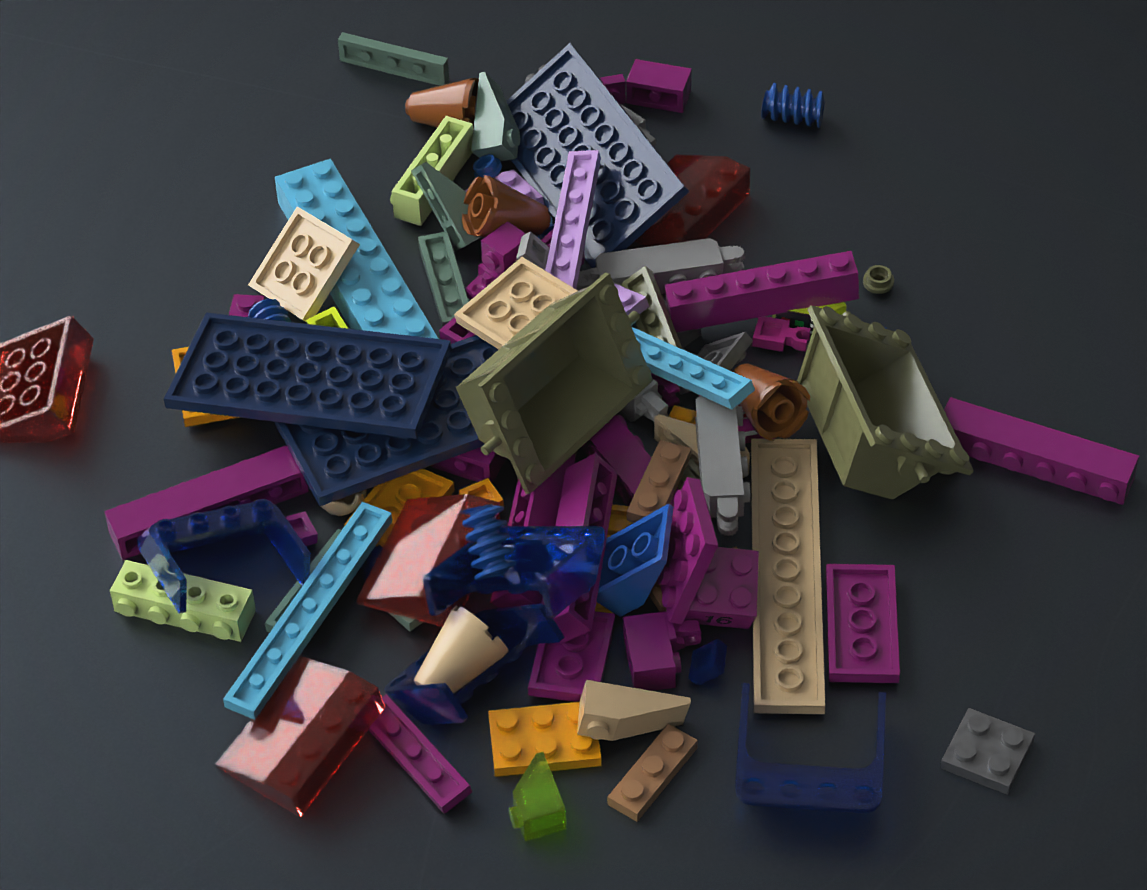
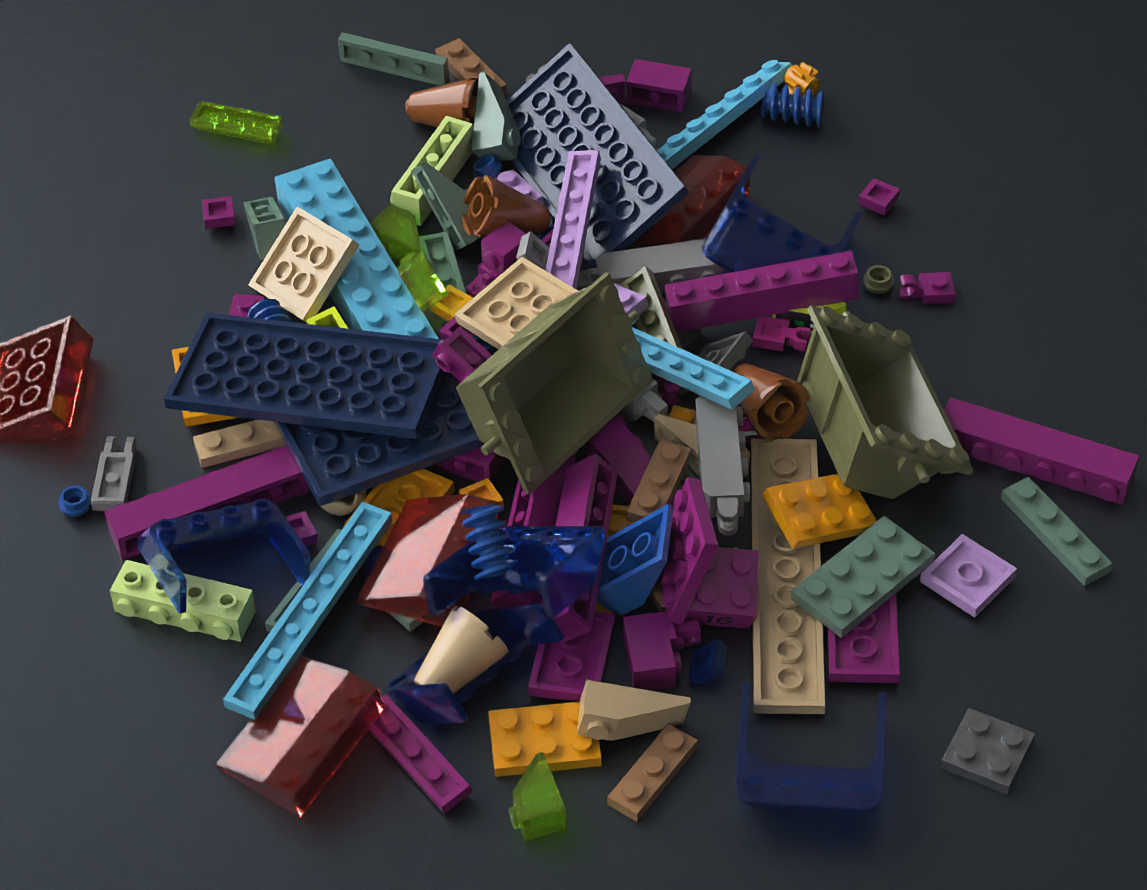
(74, 501): none -> blue plate
(113, 475): none -> light grey hinge
(218, 212): none -> magenta plate
(236, 122): none -> clear neon green plate
(237, 442): none -> tan plate
(264, 222): none -> sand green slope
(397, 232): none -> clear neon green slope
(422, 280): none -> clear neon green slope
(451, 304): none -> light orange plate
(460, 354): none -> magenta bracket
(465, 63): none -> medium nougat plate
(723, 113): none -> medium azure plate
(754, 238): none -> clear blue windscreen
(803, 77): none -> light orange gear
(818, 510): none -> light orange plate
(862, 576): none -> sand green plate
(879, 196): none -> magenta plate
(931, 287): none -> magenta plate
(968, 575): none -> lavender plate
(1056, 531): none -> sand green plate

